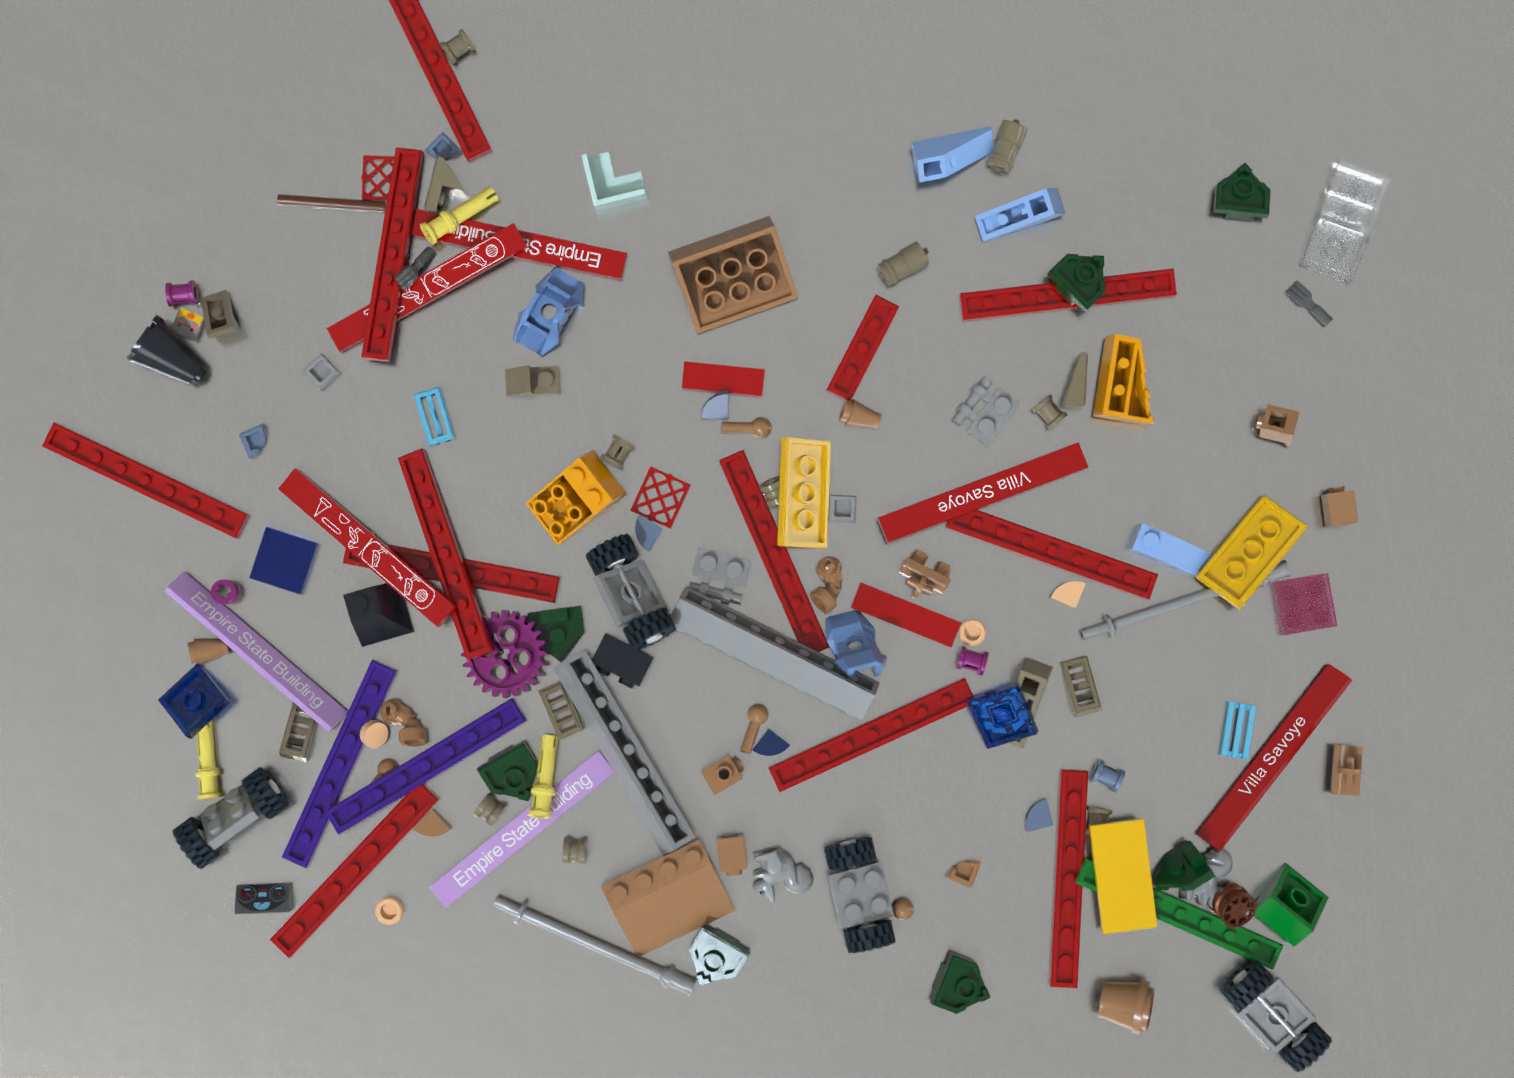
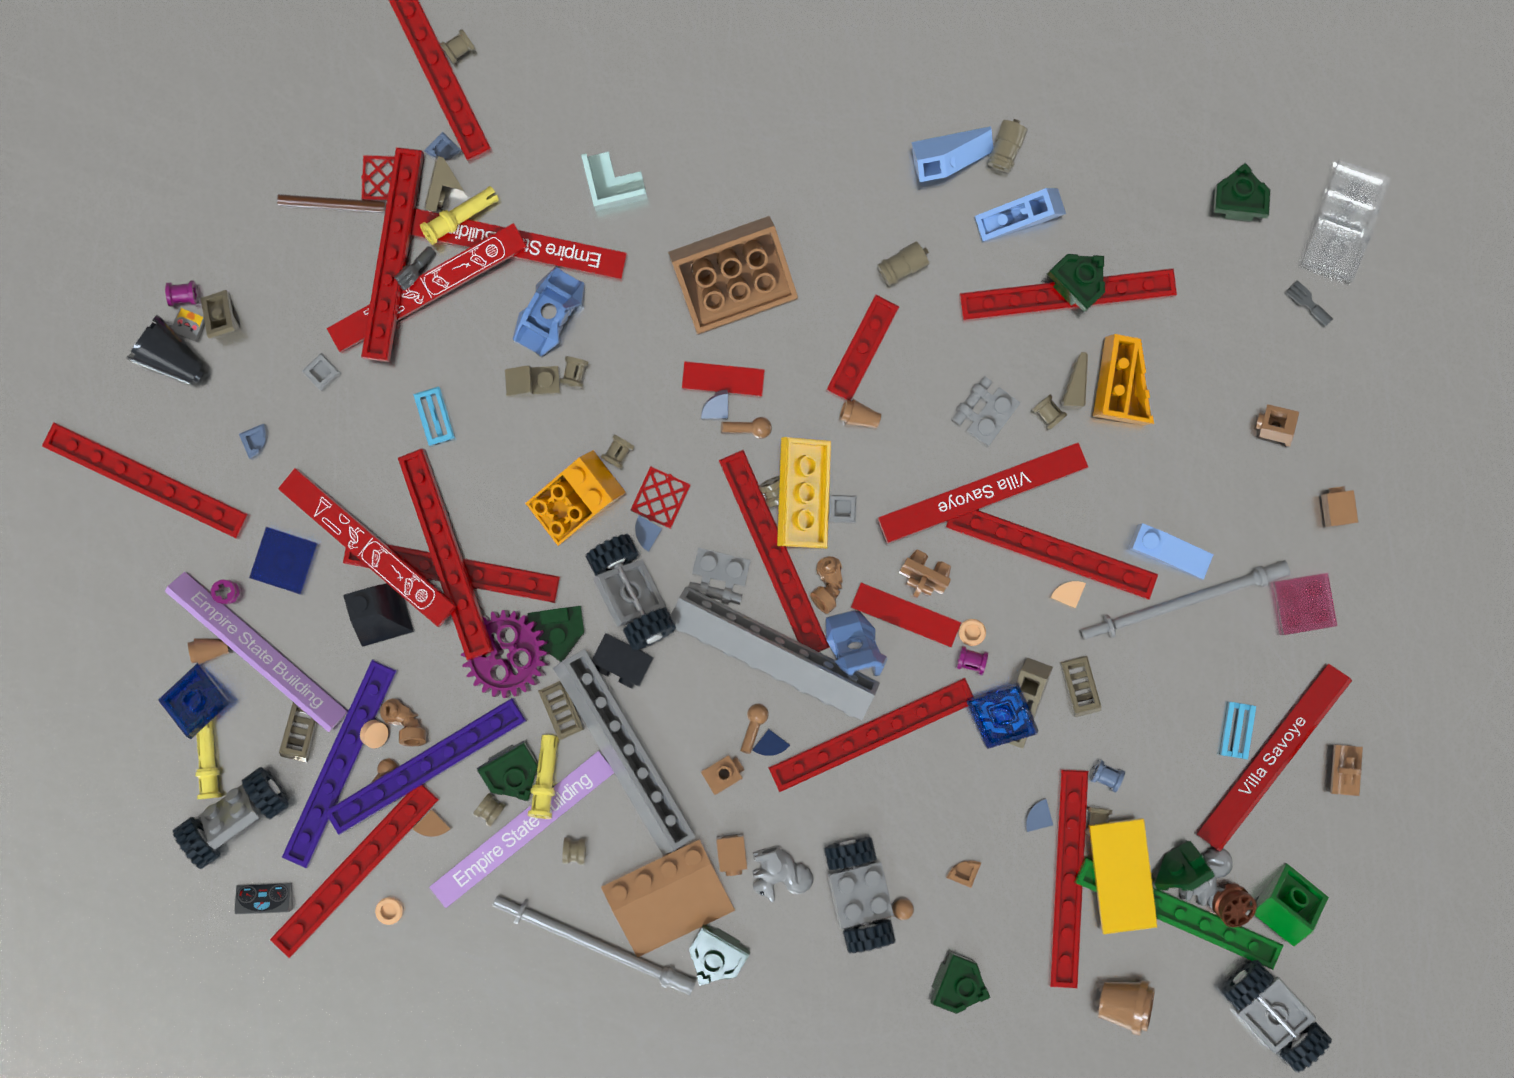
(574, 372): none -> dark tan bush
(1252, 552): yellow tile -> none

